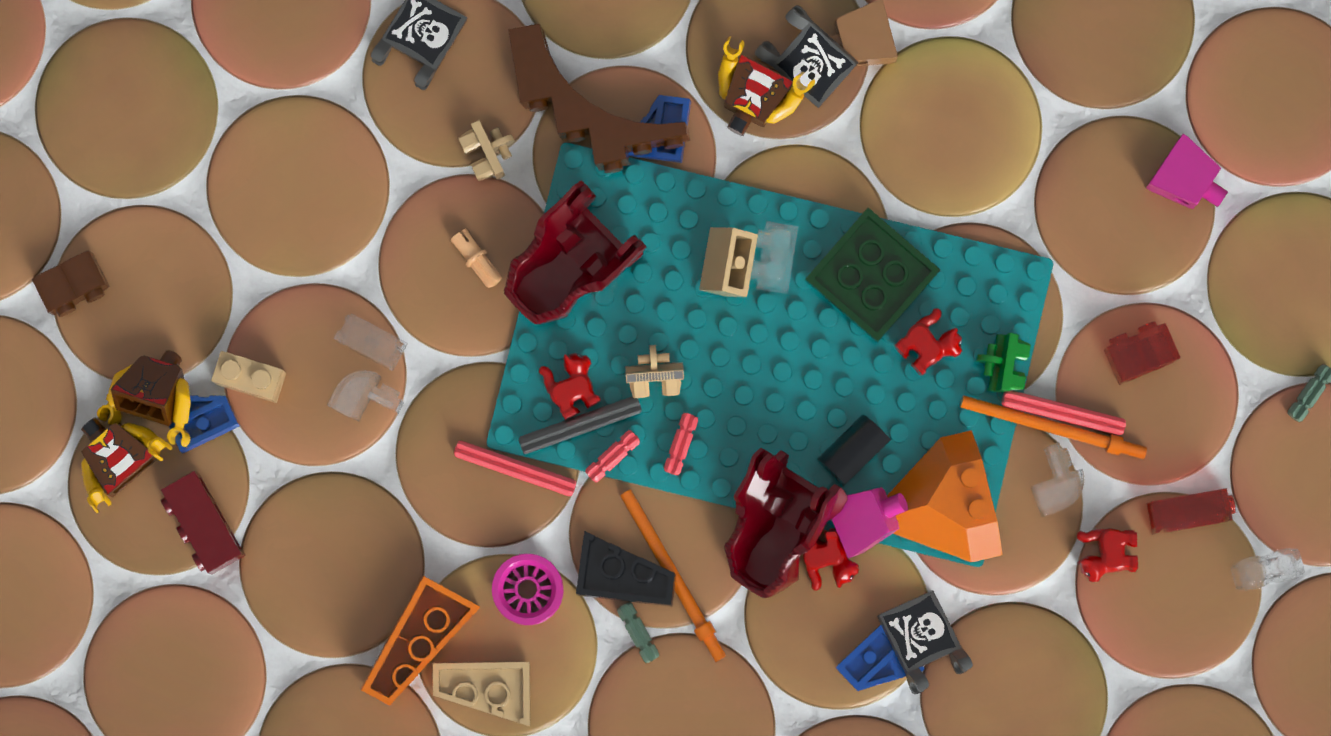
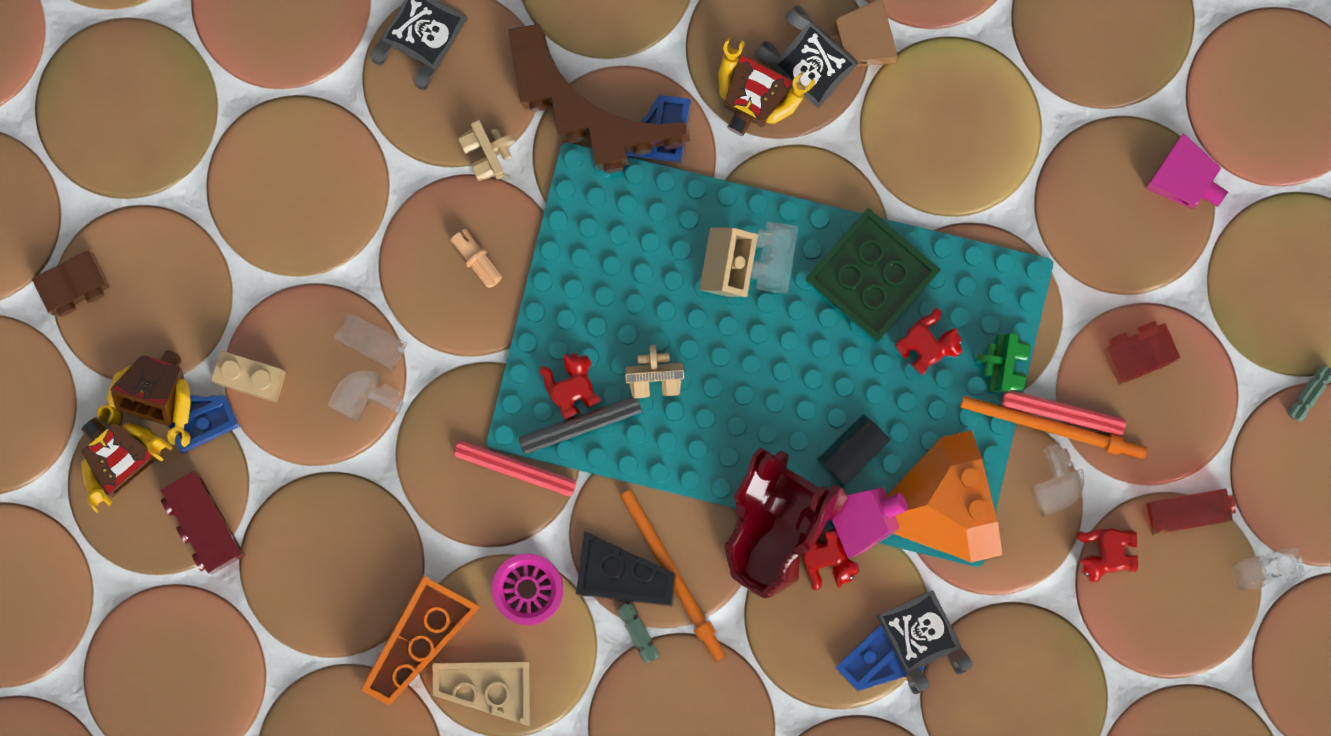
(567, 259): dark red animal -> none
(612, 456): coral axle -> none
(681, 444): coral axle -> none

